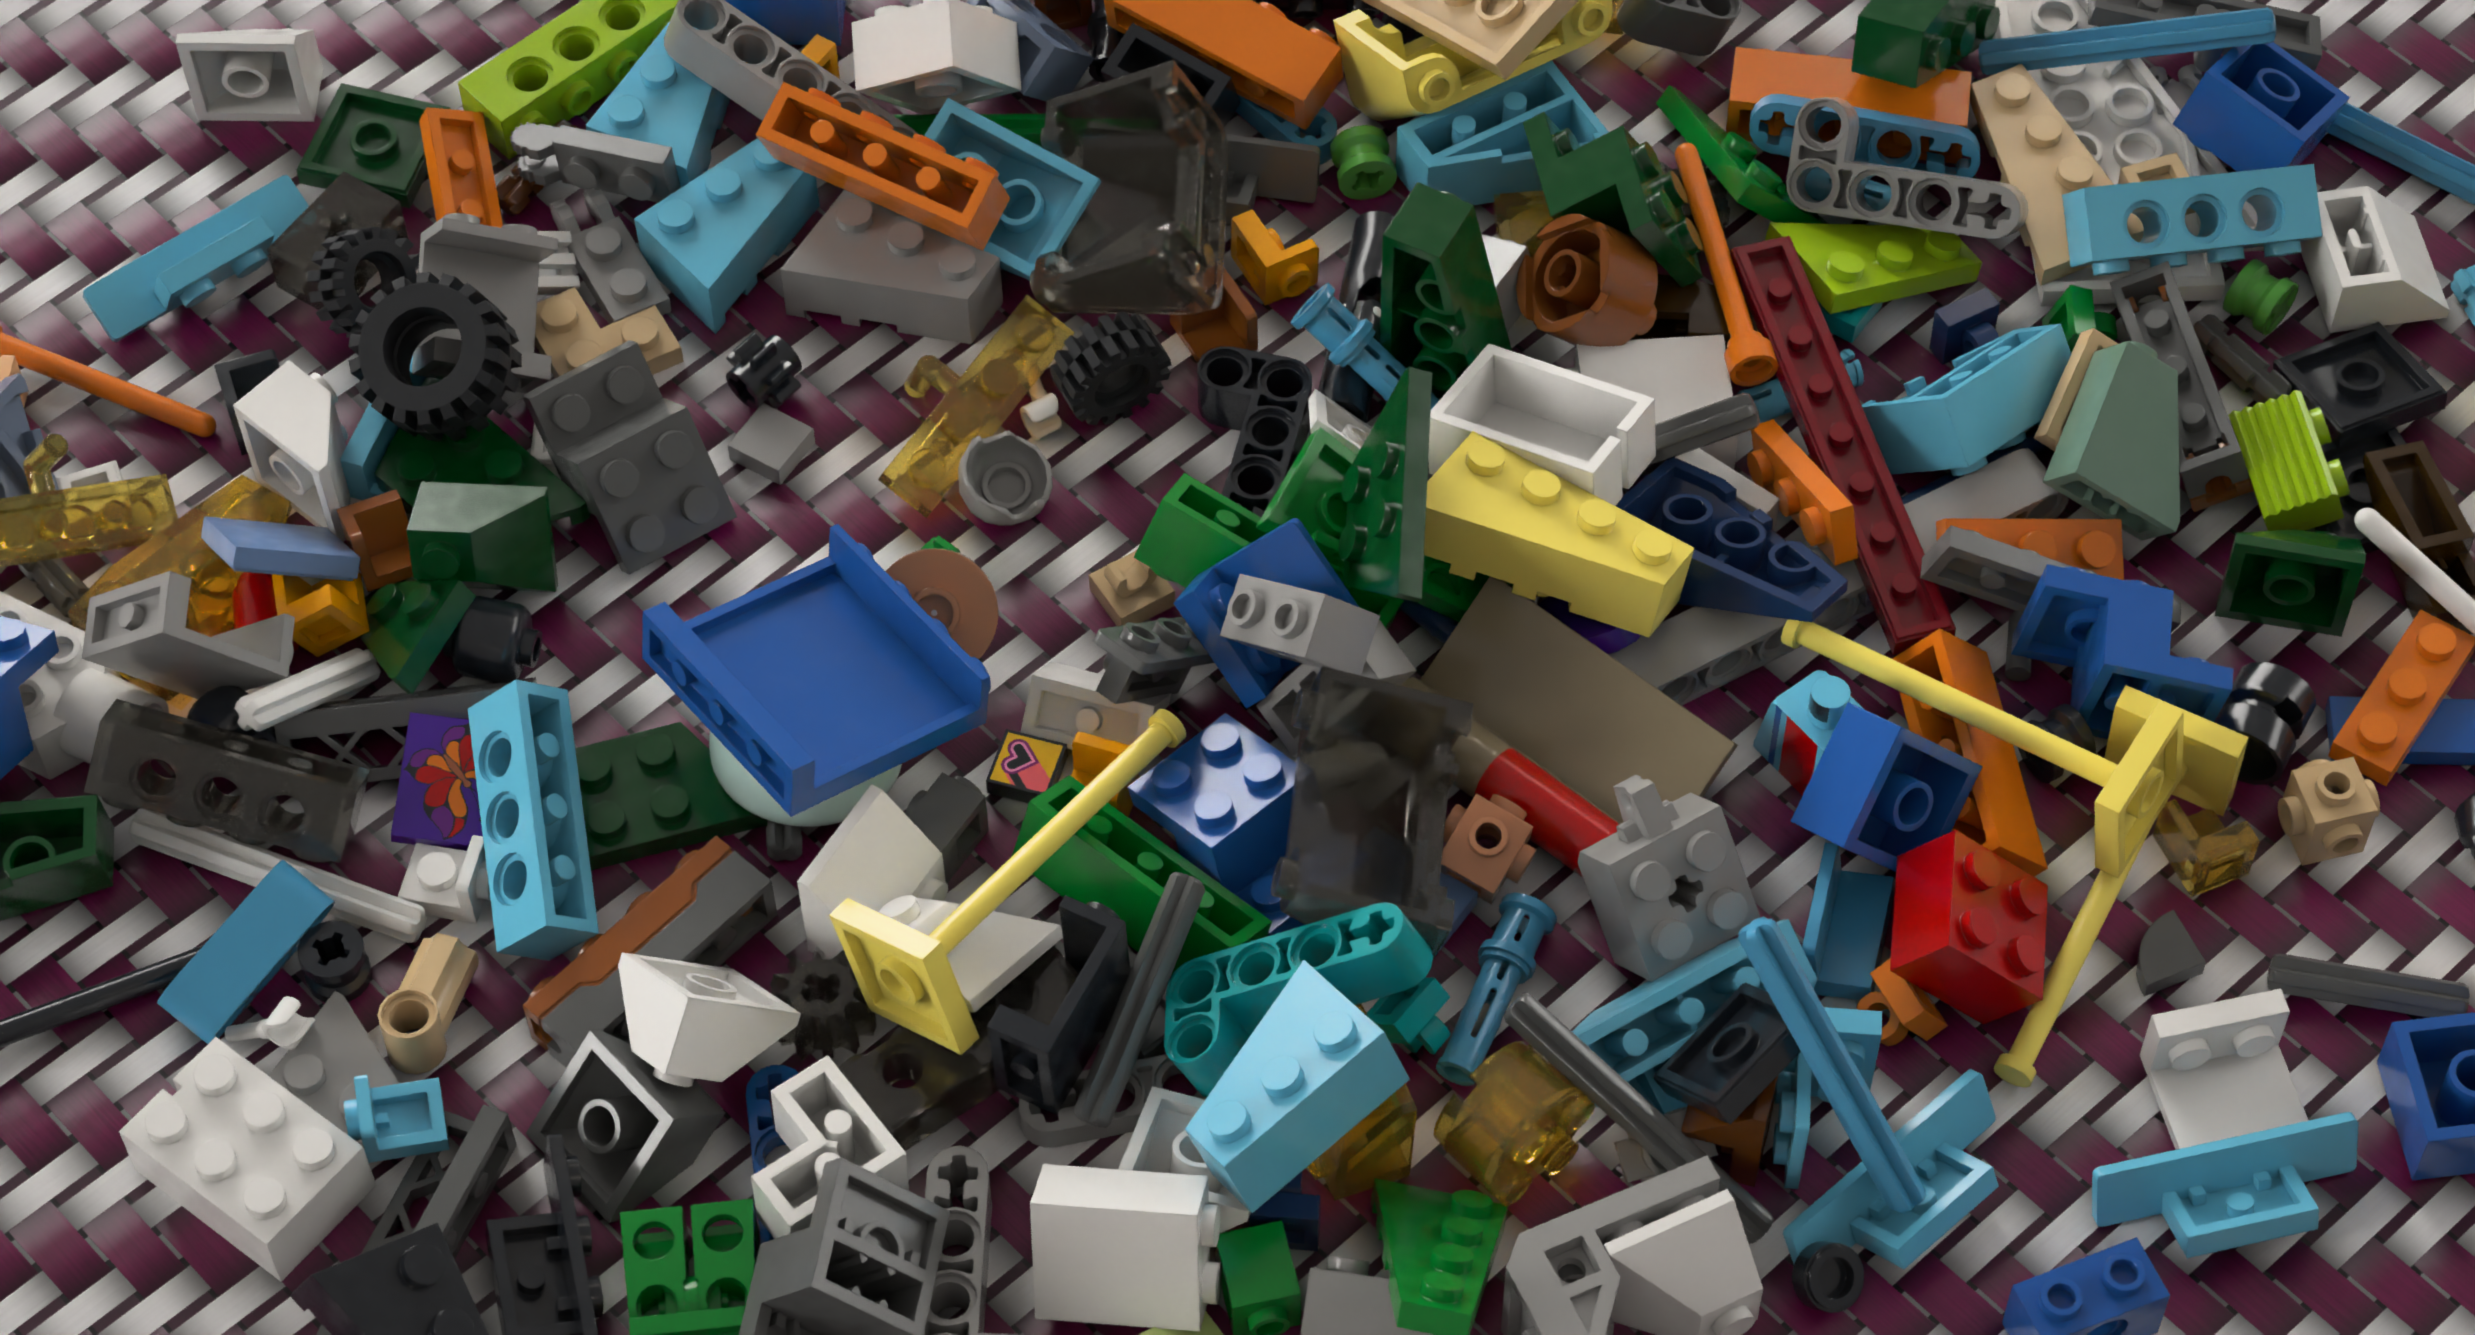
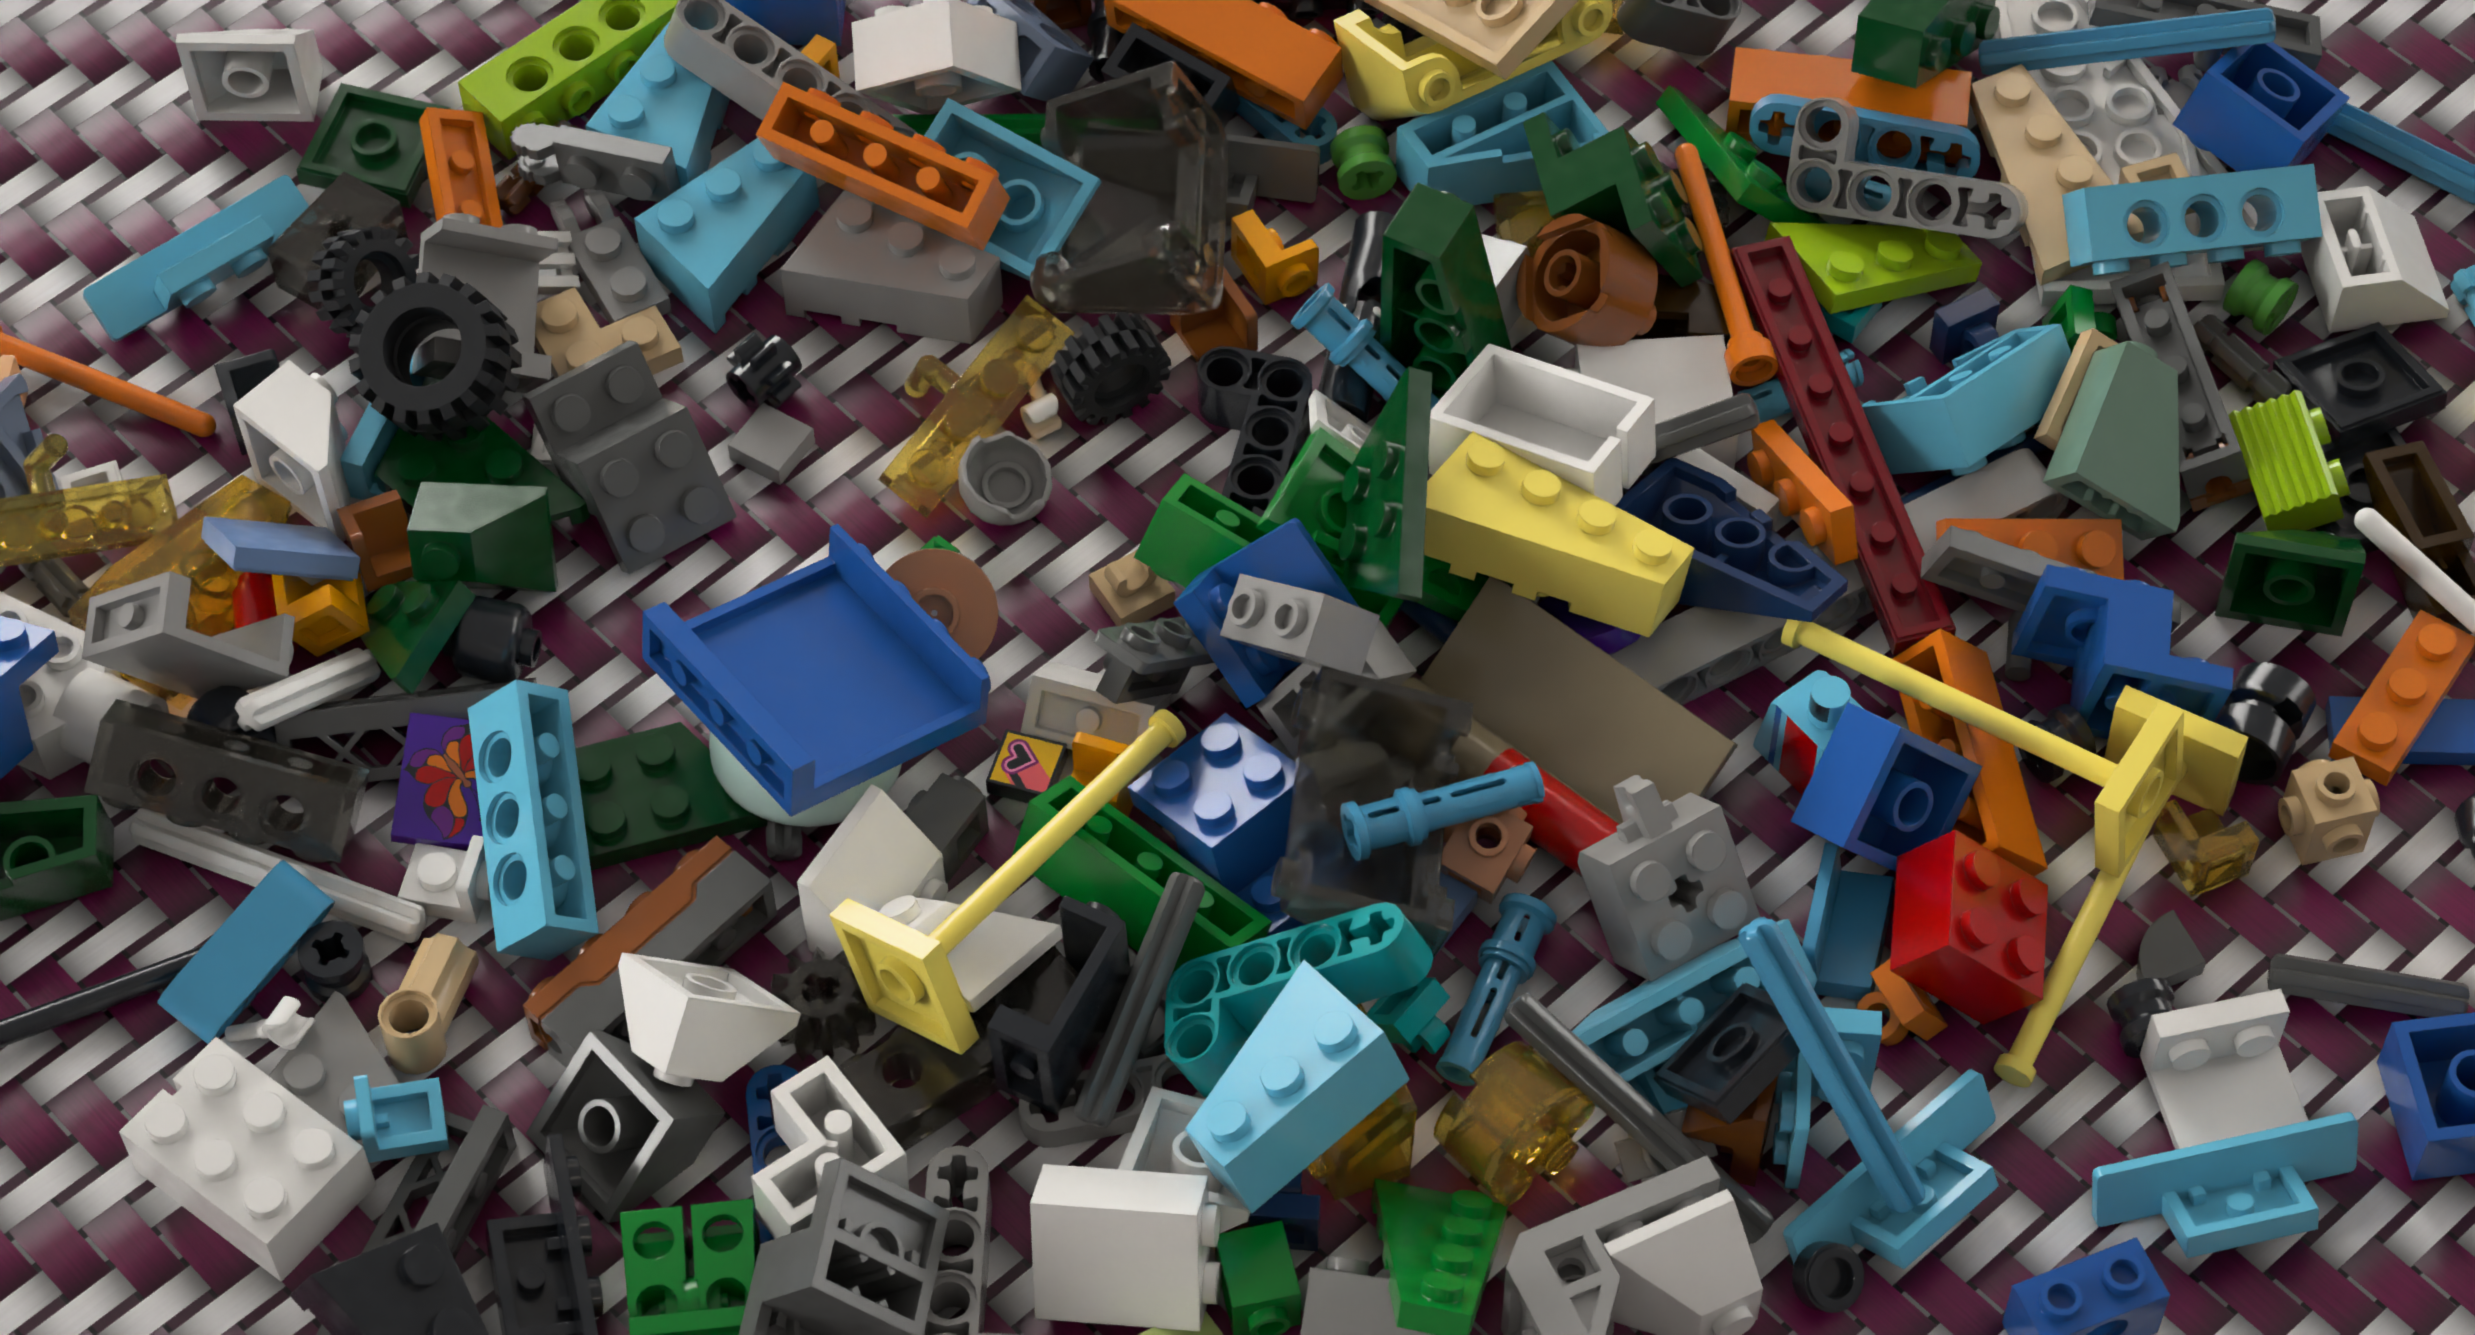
(1413, 815): none -> dark azure pin
(2133, 1008): none -> black wheel

